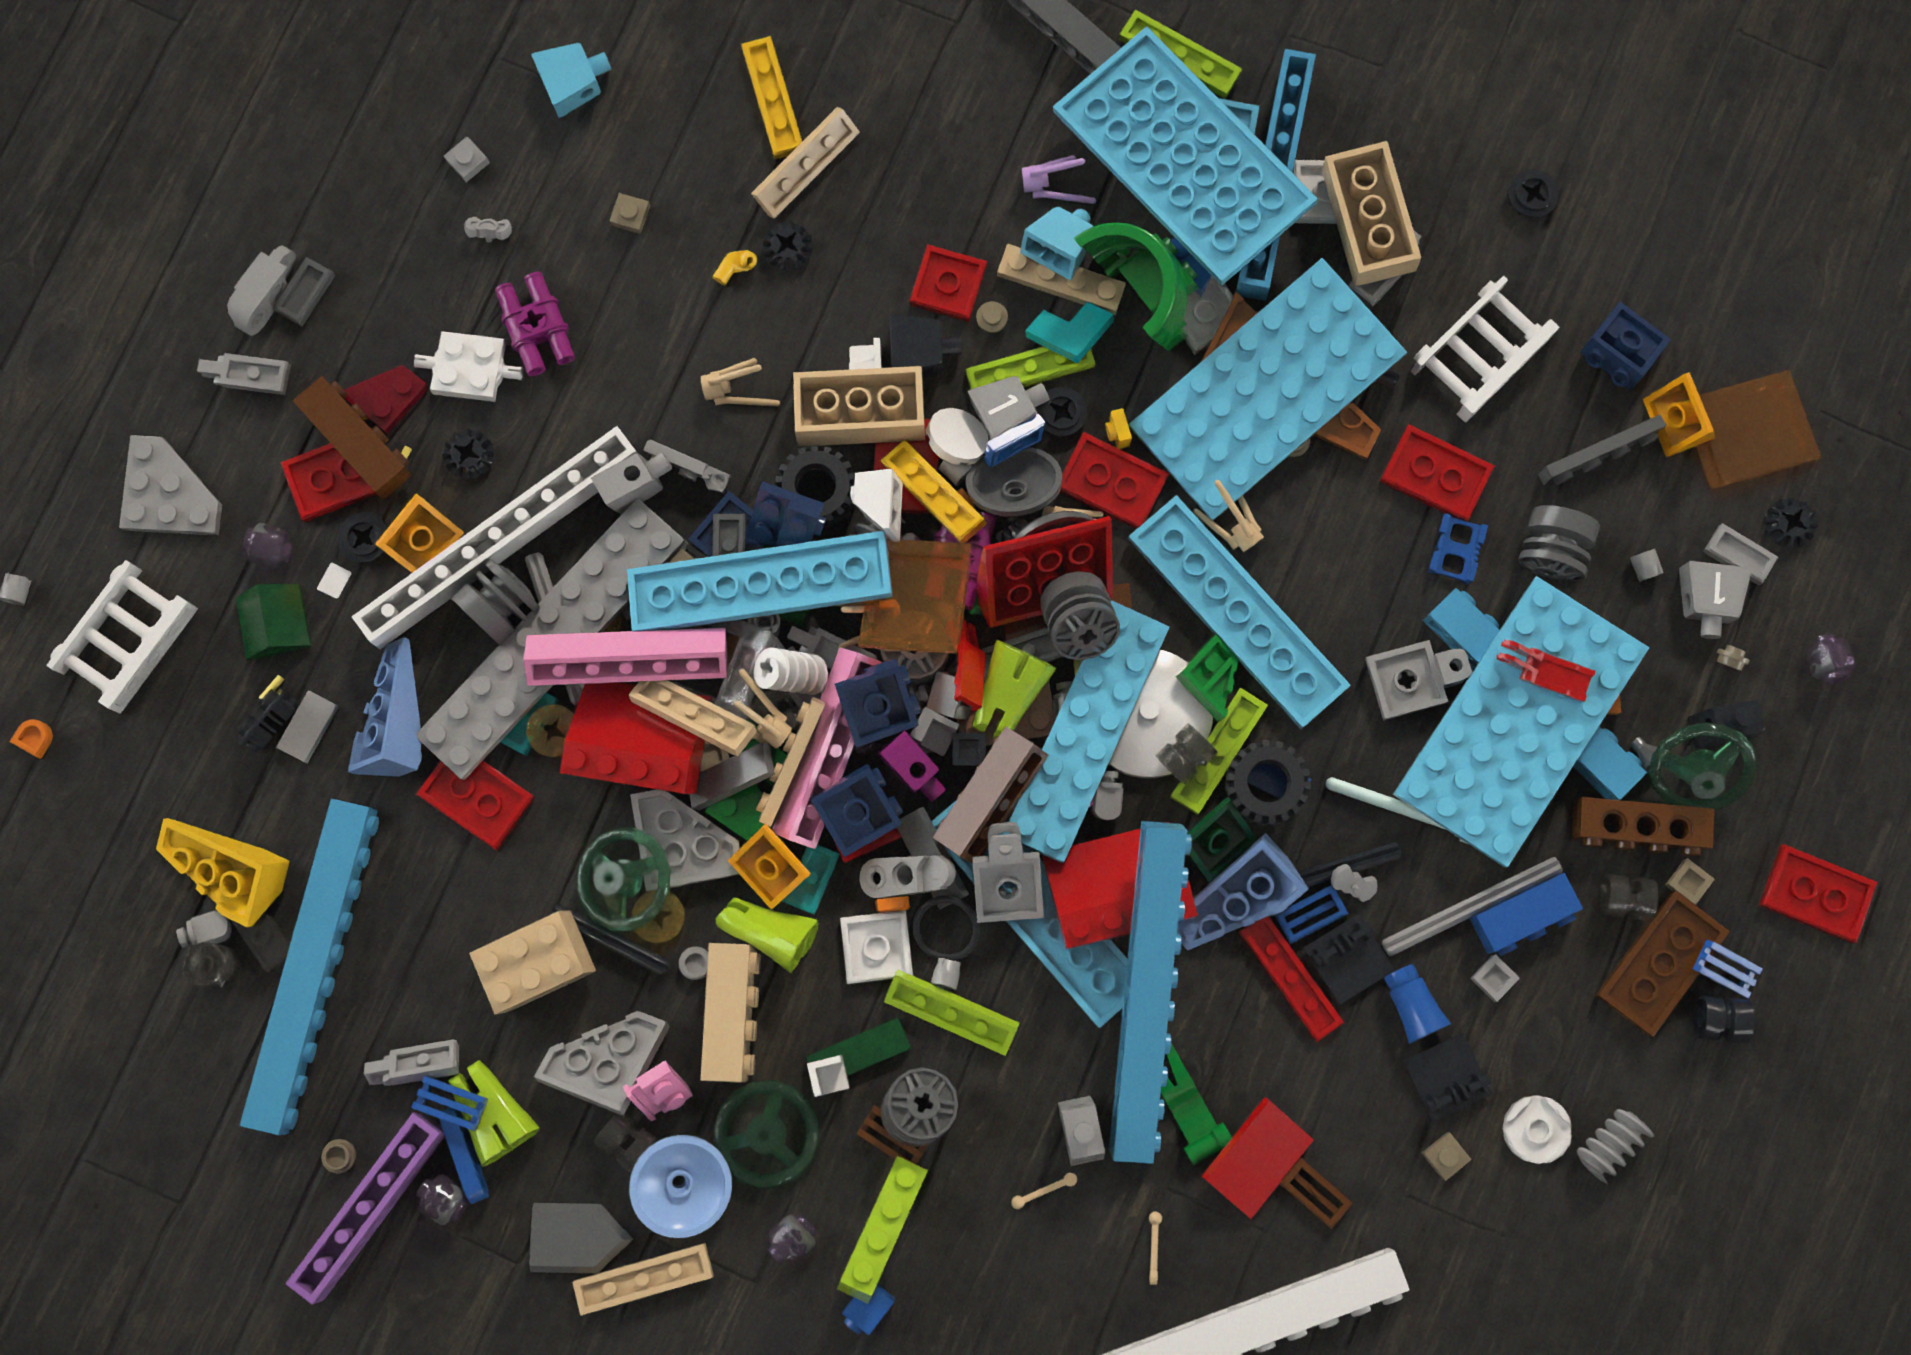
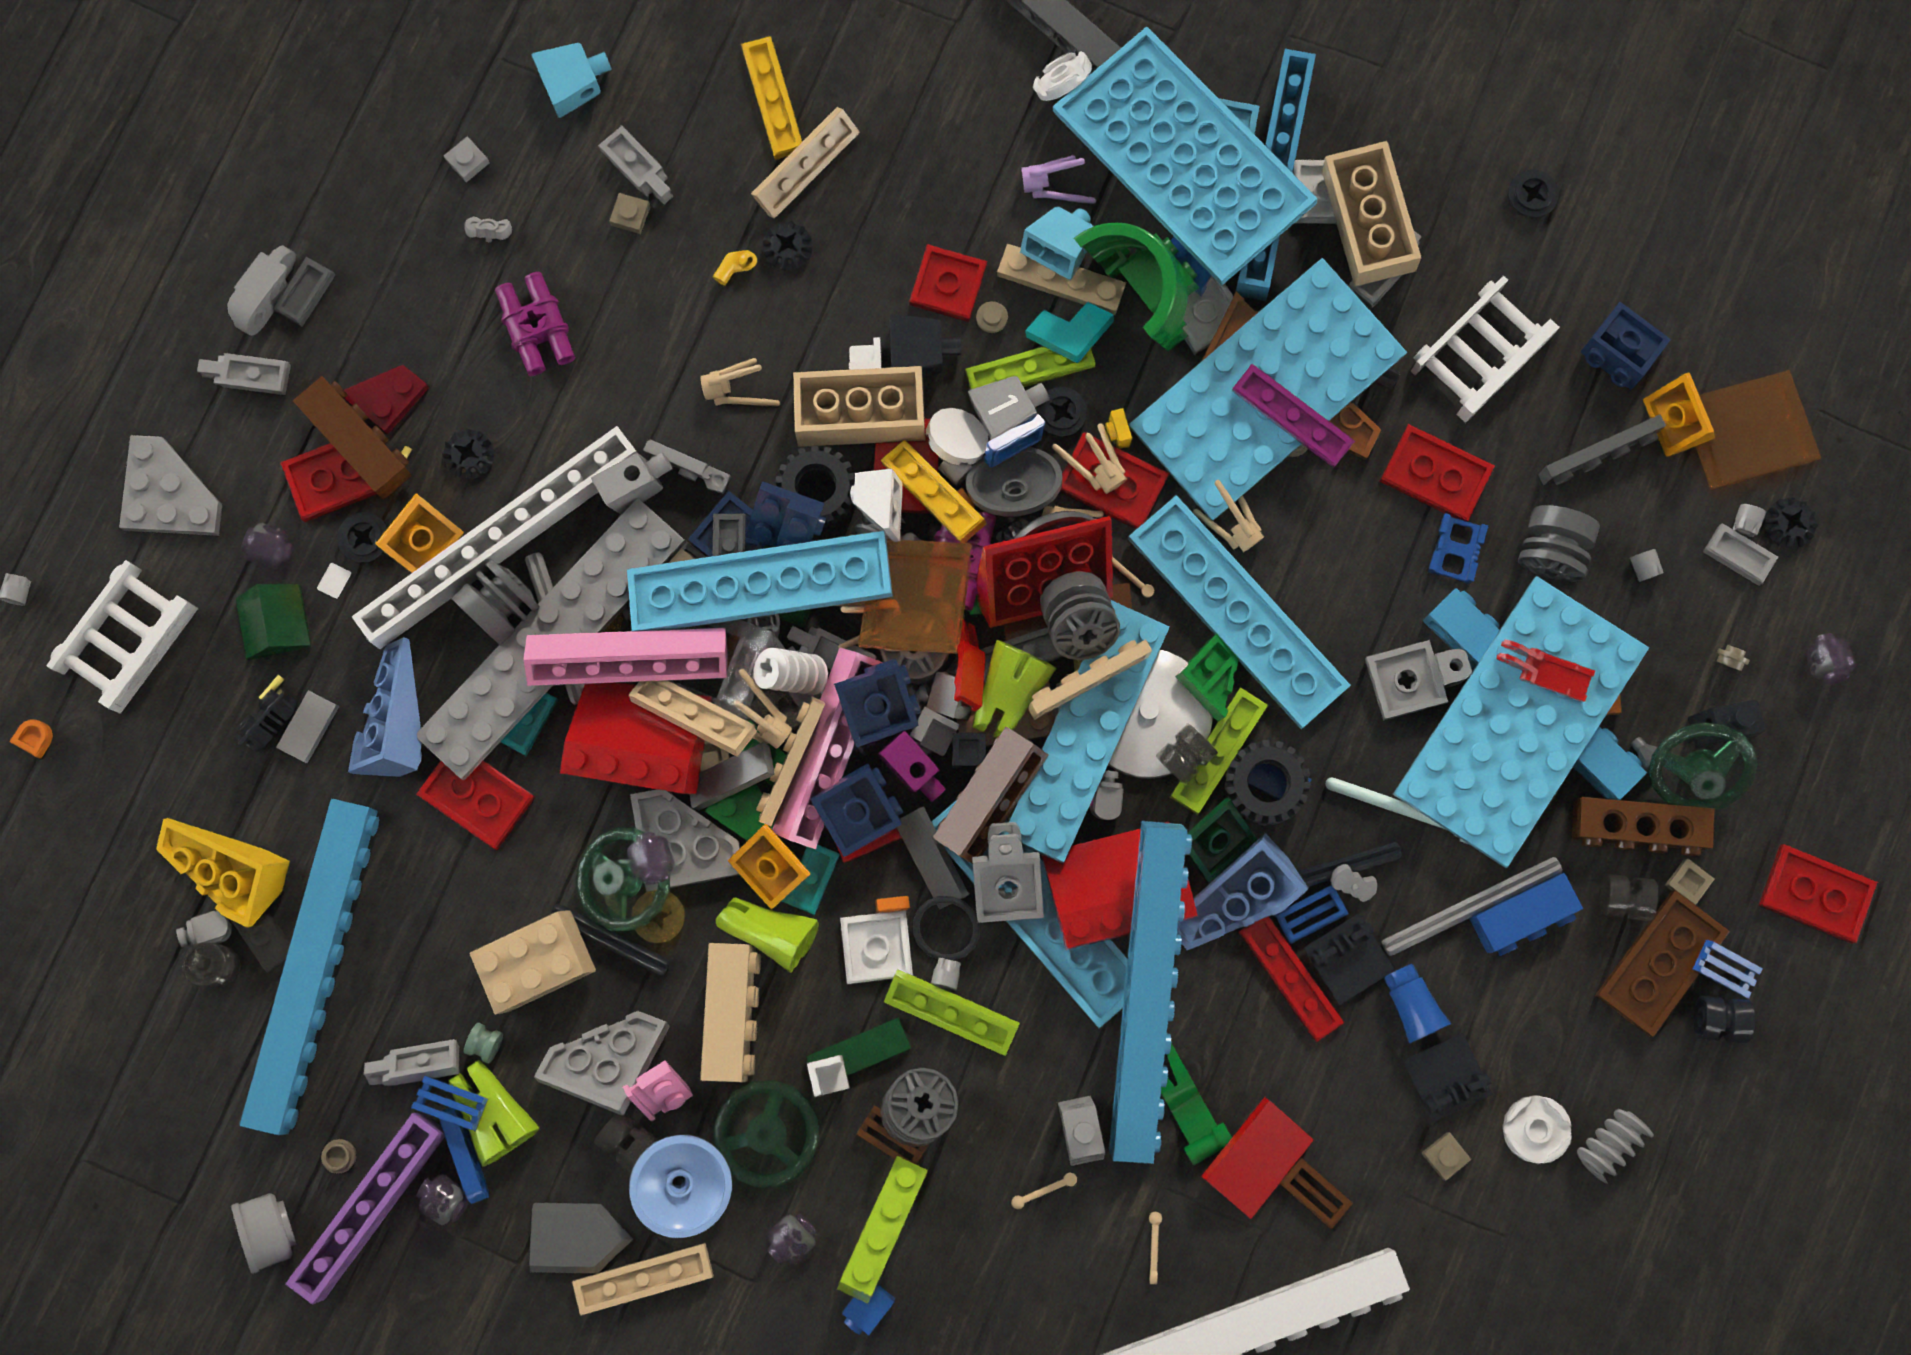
(264, 1231): none -> light grey wheel
(468, 366): white plate -> none
(483, 1043): none -> sand green wheel
(537, 734): clear yellow gear -> none
(636, 164): none -> light grey hinge
(651, 858): none -> clear purple head
(694, 963): light grey tile -> none
(929, 875): light grey piece -> none
(1062, 76): none -> white tile
(1077, 684): none -> tan plate
(1109, 473): none -> tan plant
(1146, 590): none -> tan hinge
(1210, 68): lime plate -> none
(1293, 415): none -> magenta tile
(1494, 978): light grey plate -> none
(1713, 594): light grey torso -> none
(1749, 520): none -> light grey hose

